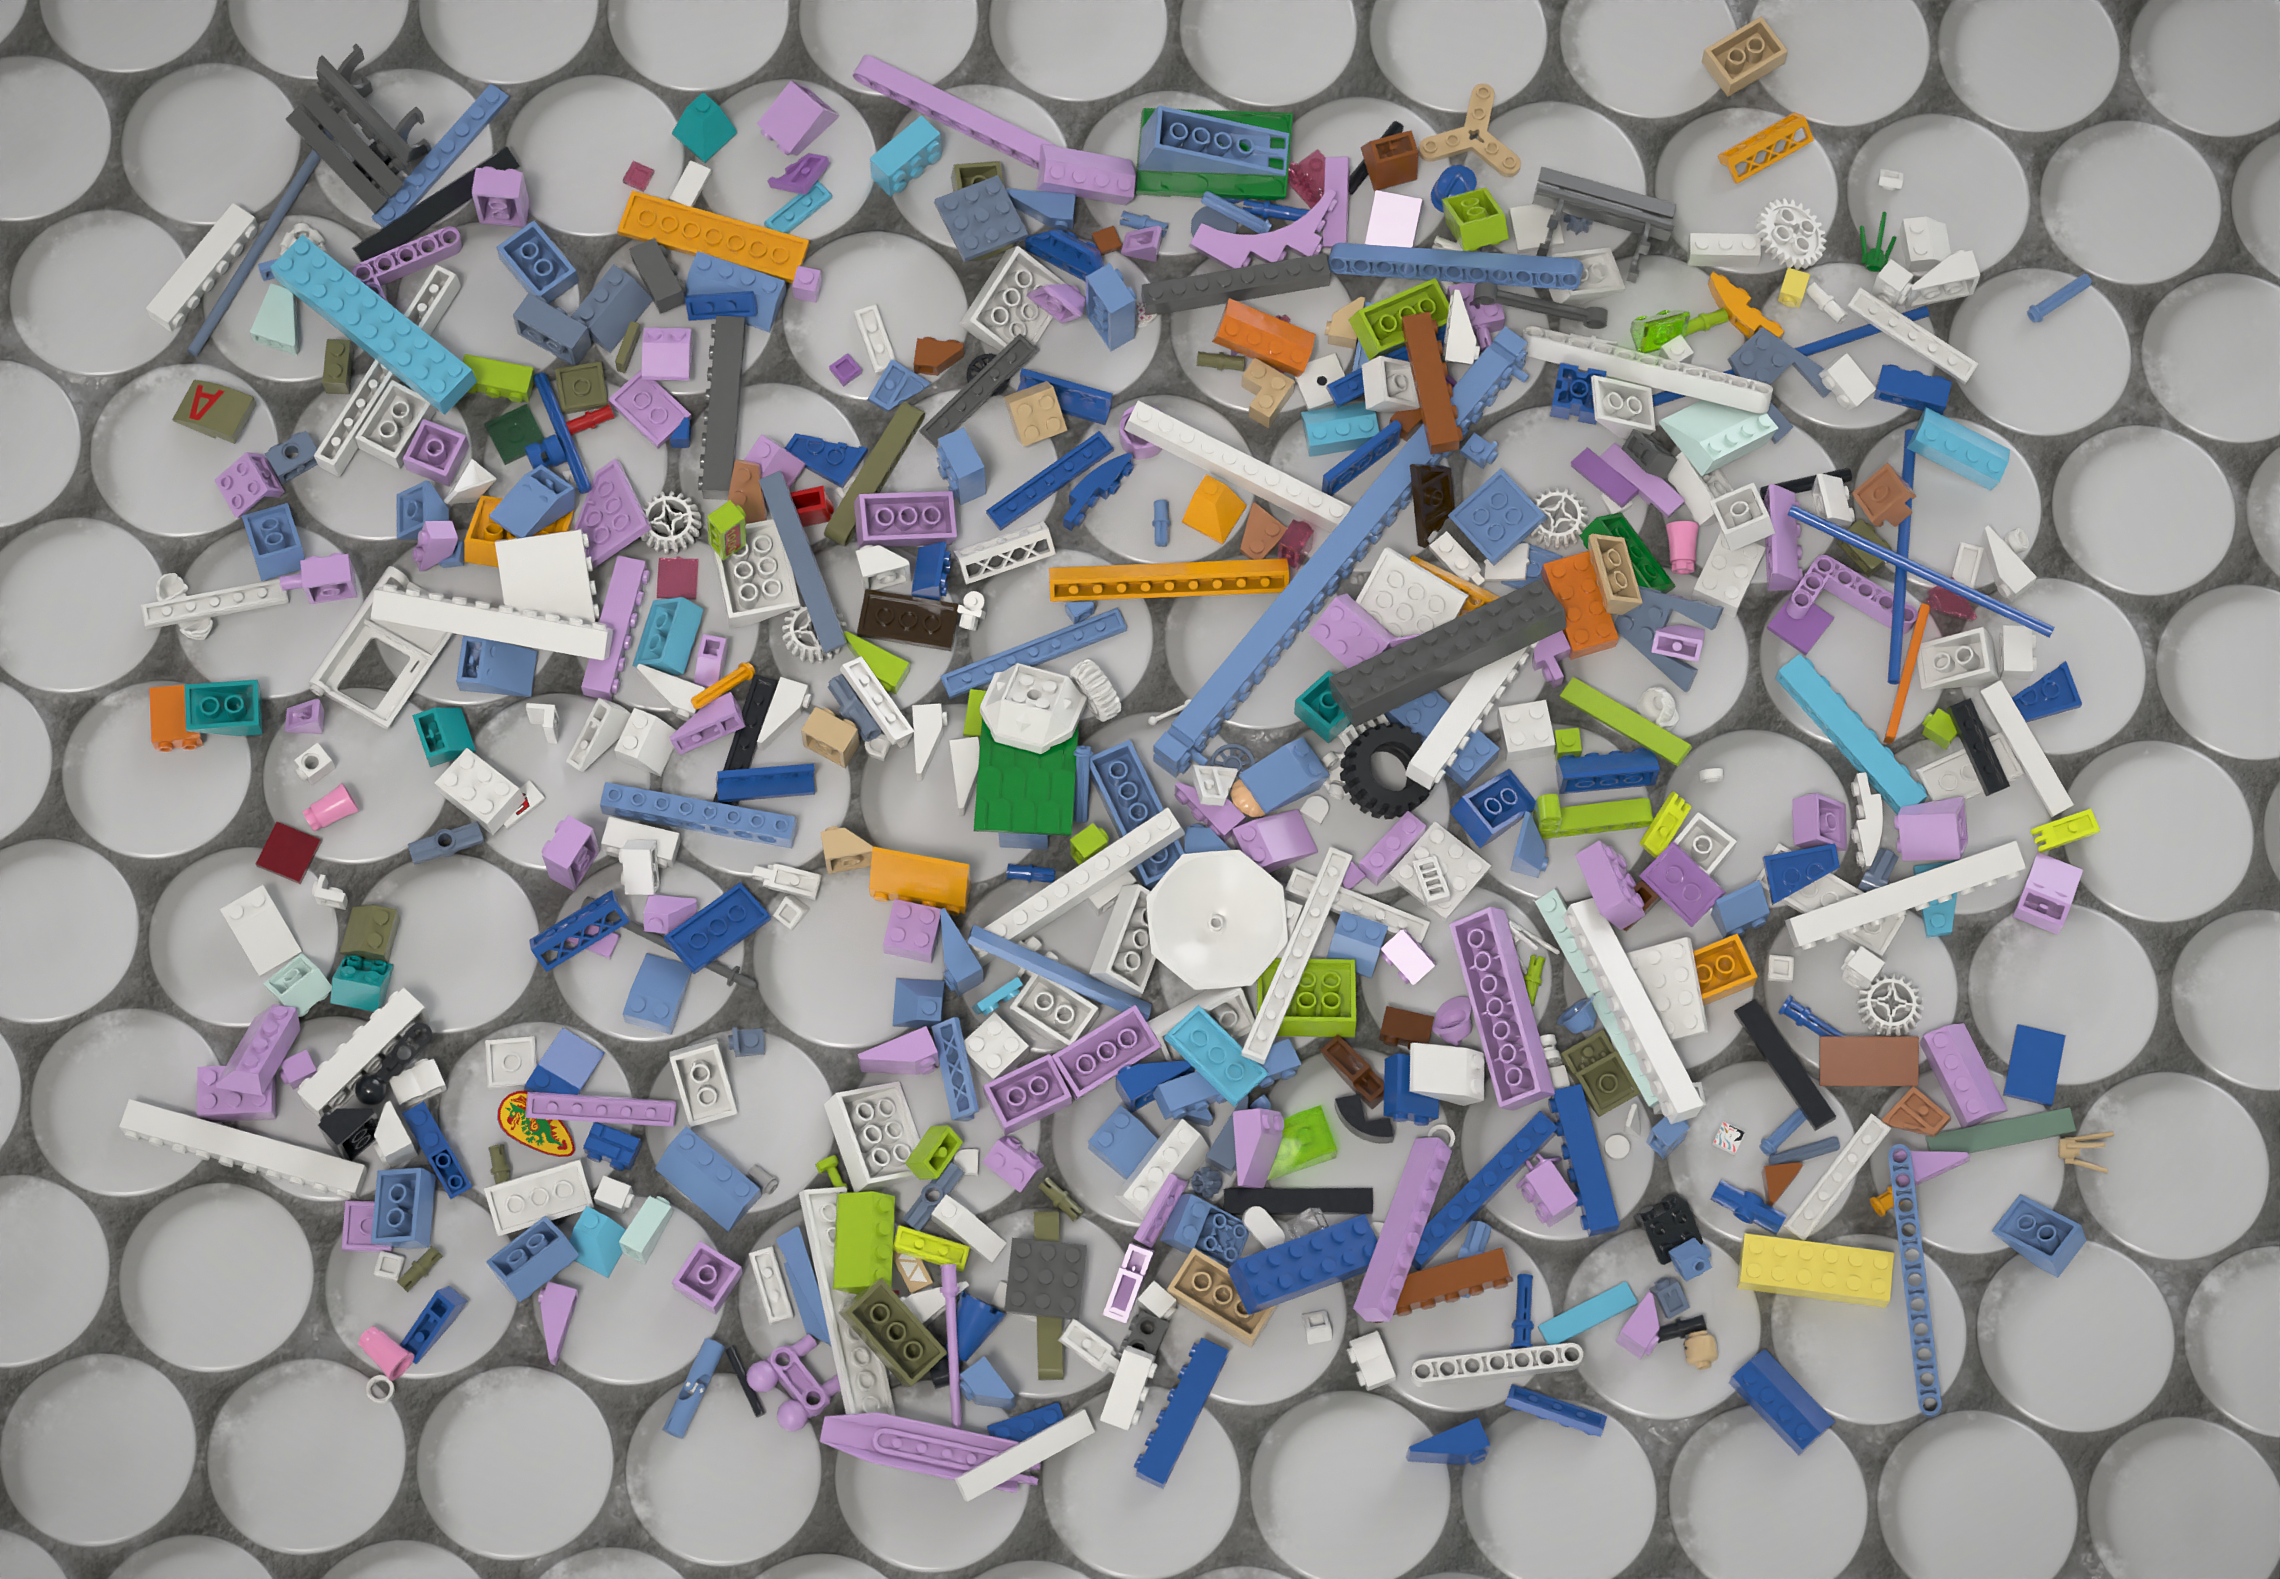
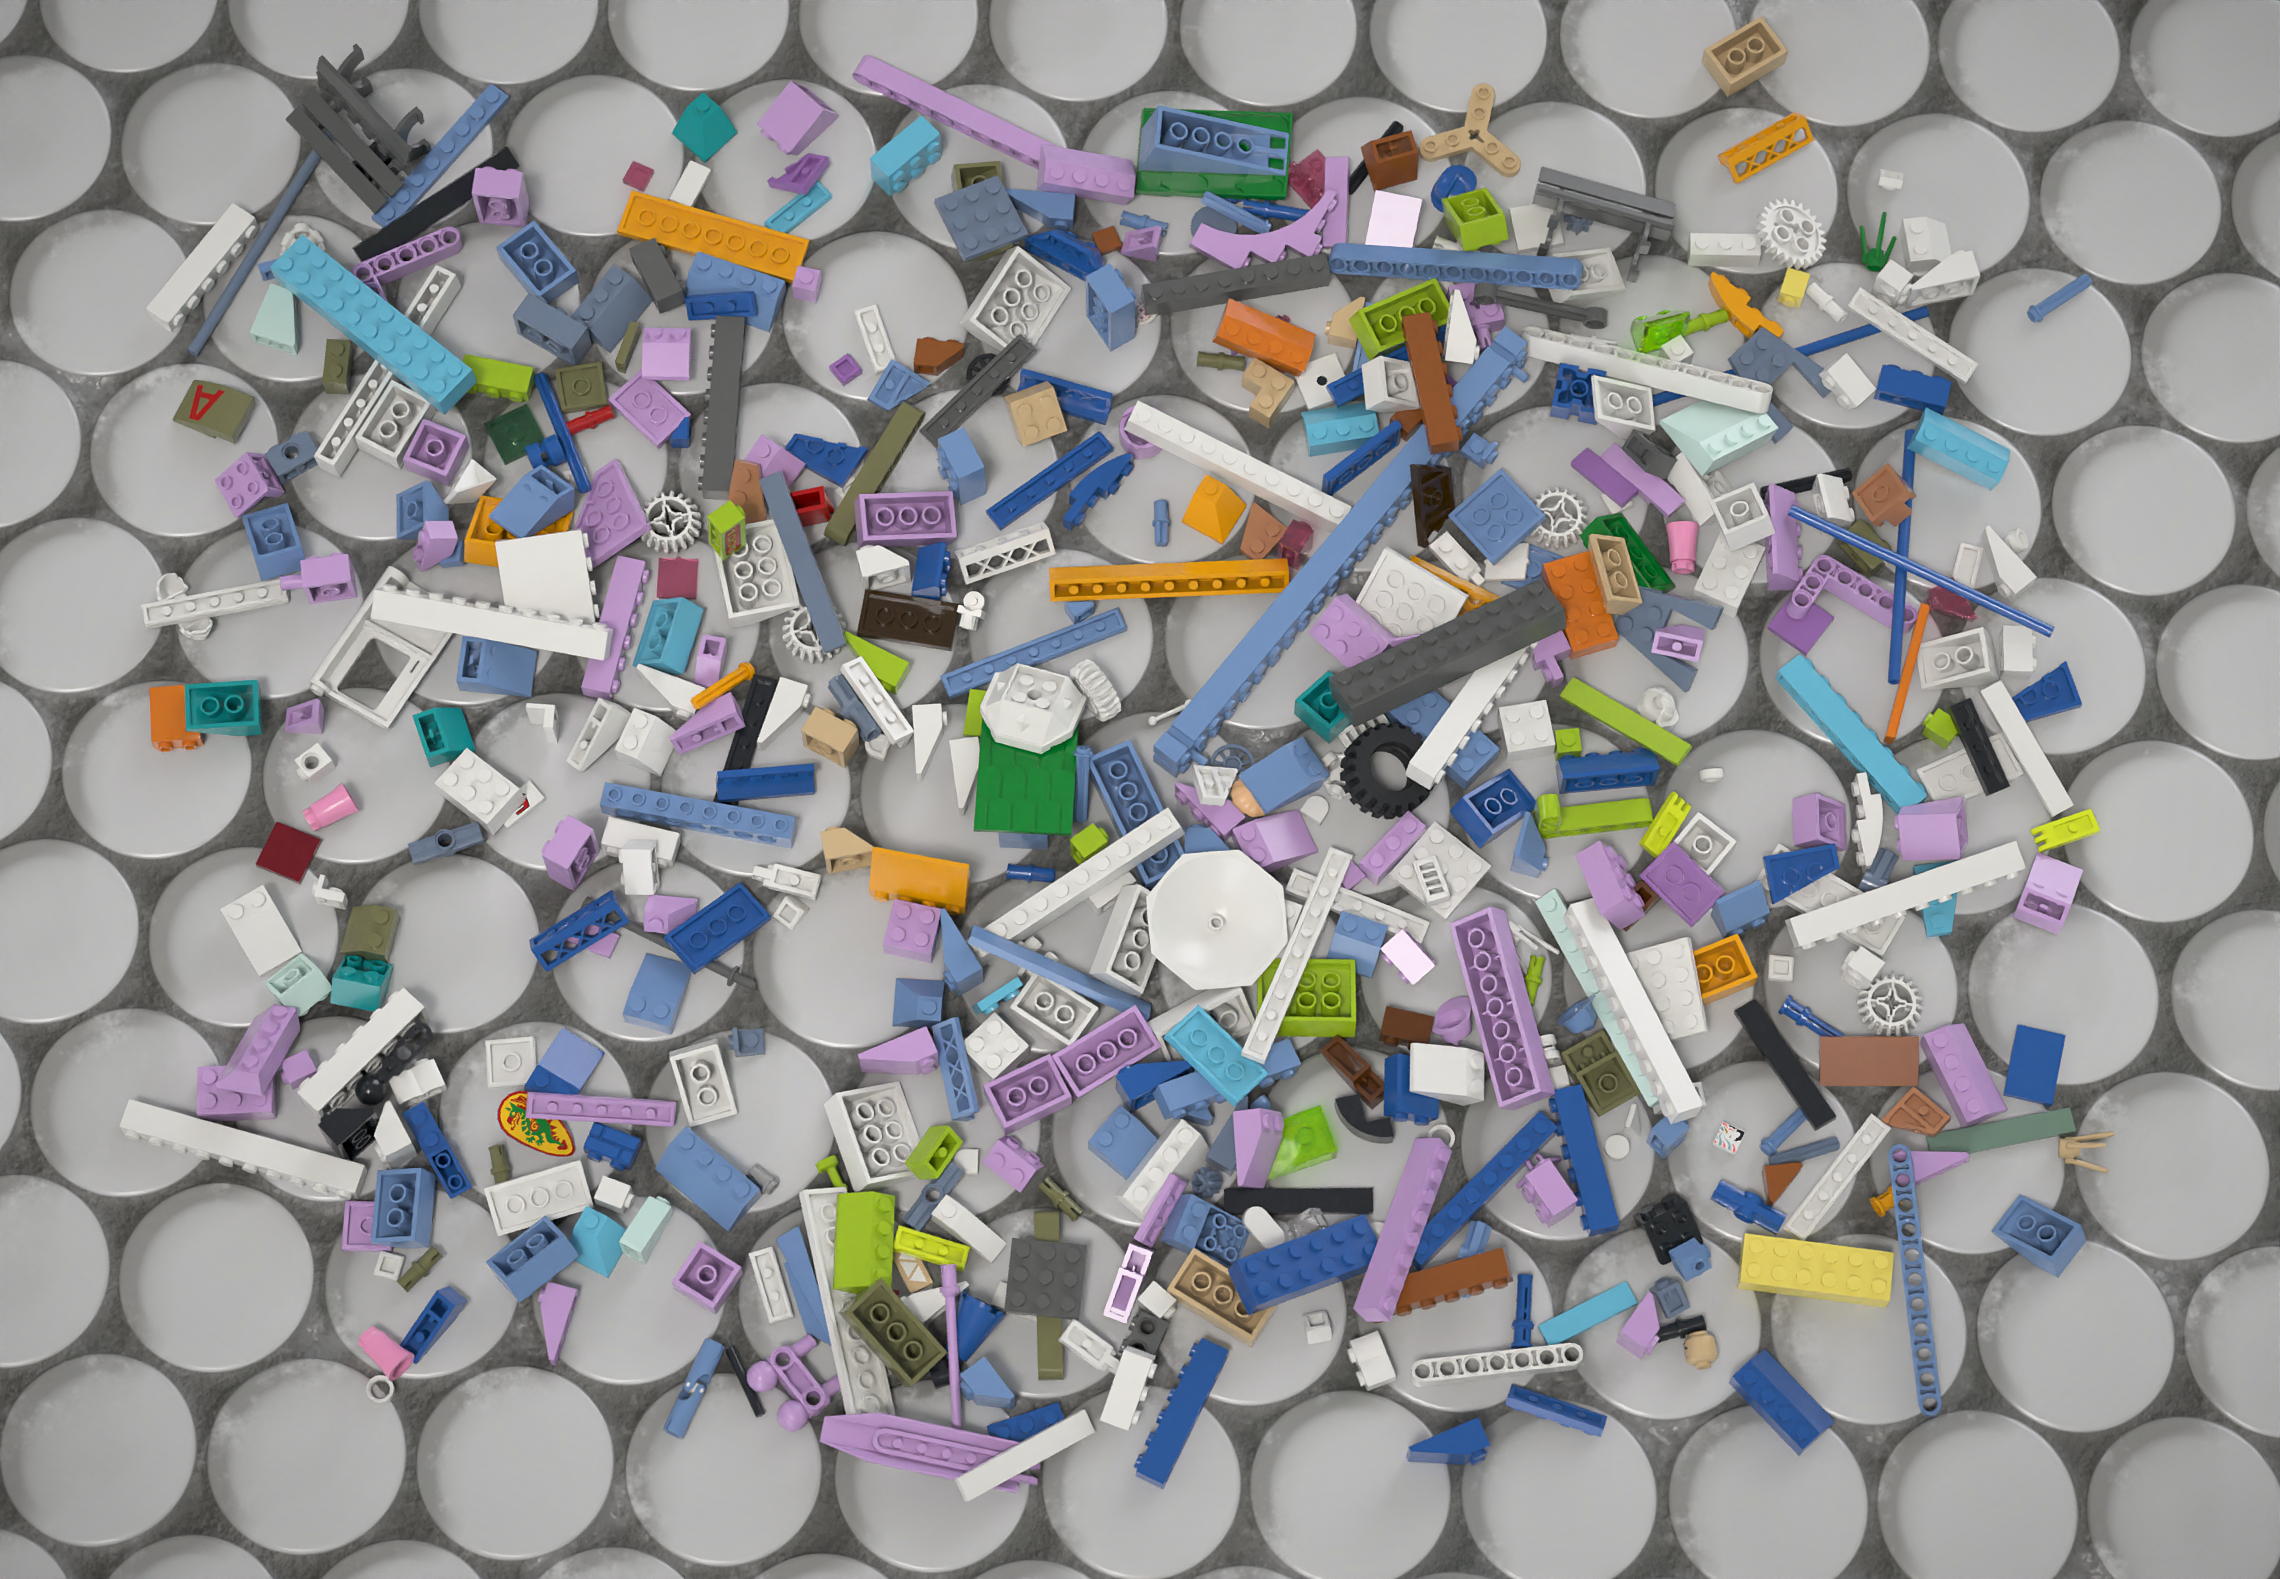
(1059, 300): lavender slope -> none

